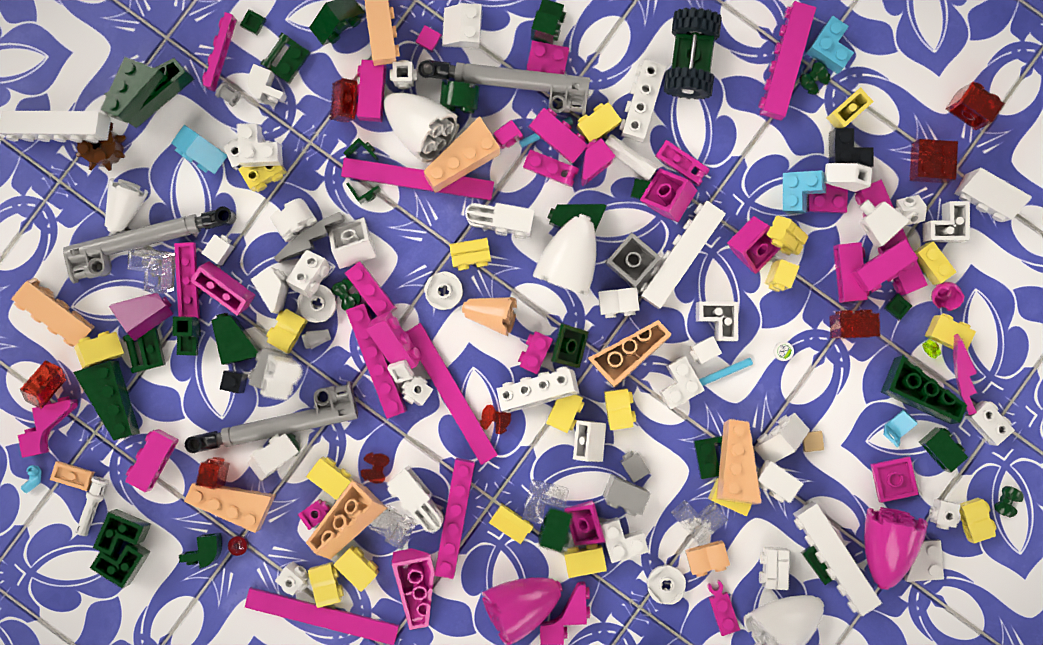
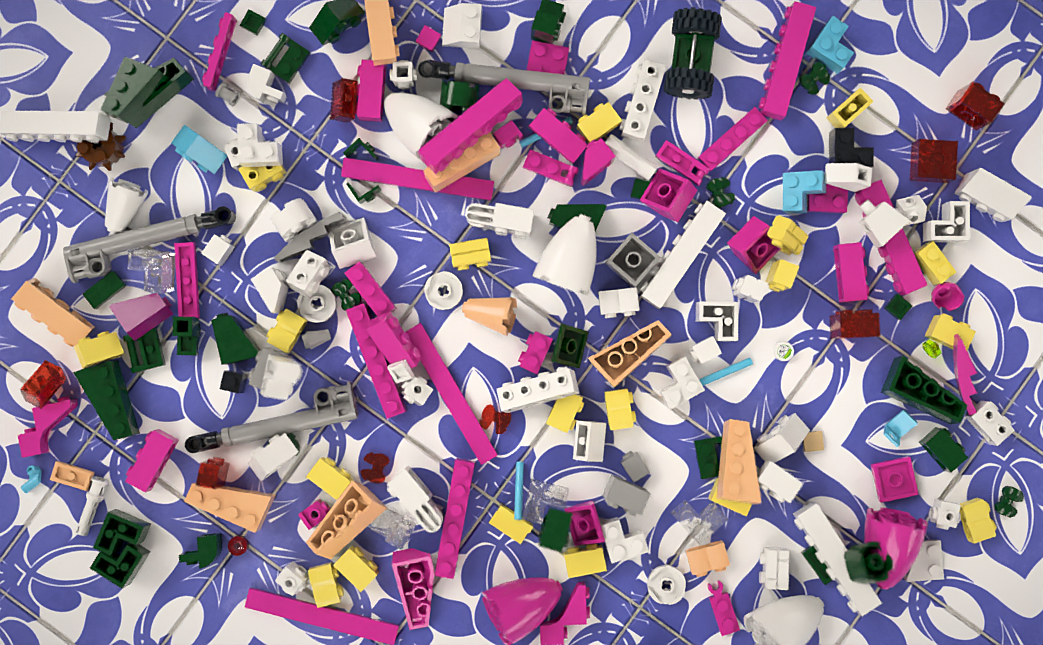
(104, 290): none -> dark green tile
(222, 288): dark pink brick -> none
(470, 126): none -> dark pink brick
(518, 491): none -> medium azure bar
(720, 198): none -> dark green piece
(732, 139): none -> dark pink plate
(749, 288): none -> white brick
(867, 567): none -> dark green brick
(885, 266): dark pink brick -> none

